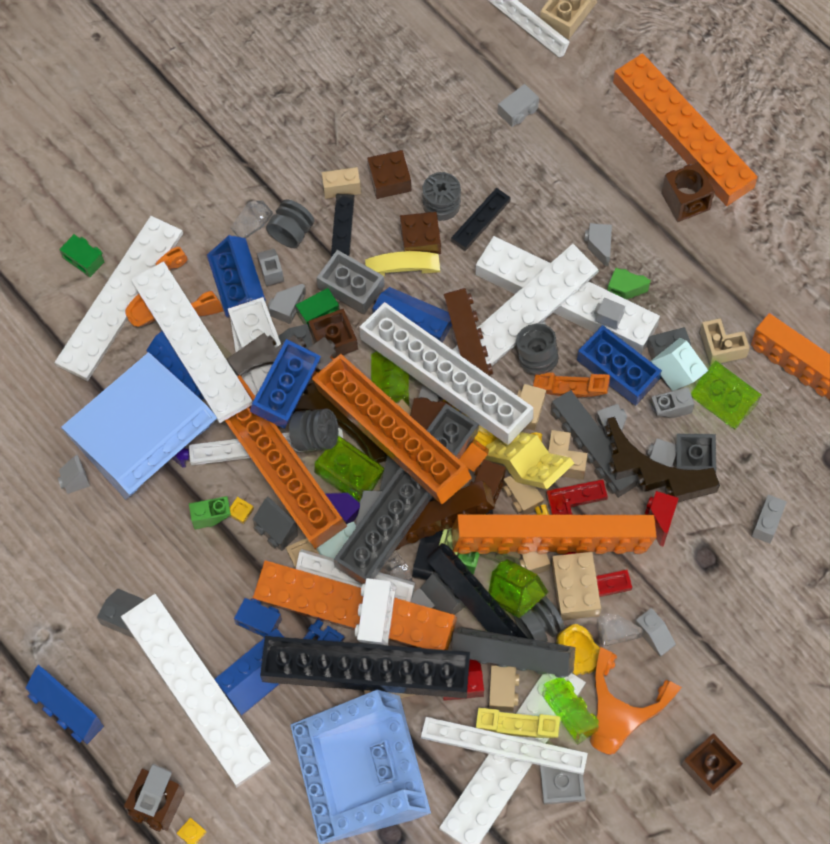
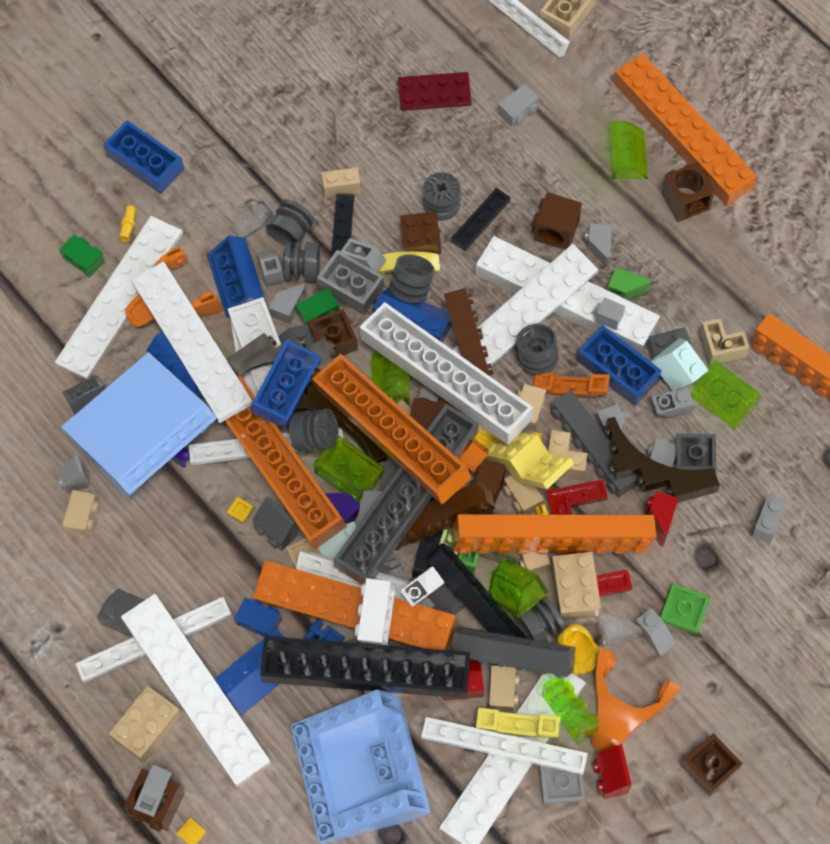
(63, 705): blue slope -> none
(80, 513): none -> tan brick
(83, 393): none -> dark grey slope
(127, 223): none -> yellow pin
(130, 650): none -> white plate
(143, 156): none -> blue brick
(145, 724): none -> tan brick
(209, 512): bright green slope -> none
(302, 261): none -> dark grey wheel
(364, 253): none -> light grey brick
(389, 174): reddish brown brick -> none
(411, 278): none -> dark grey wheel
(422, 586): none -> slope
(434, 91): none -> dark red plate
(556, 221): none -> reddish brown brick
(612, 772): none -> red slope
(627, 151): none -> clear neon green slope
(684, 608): none -> bright green tile

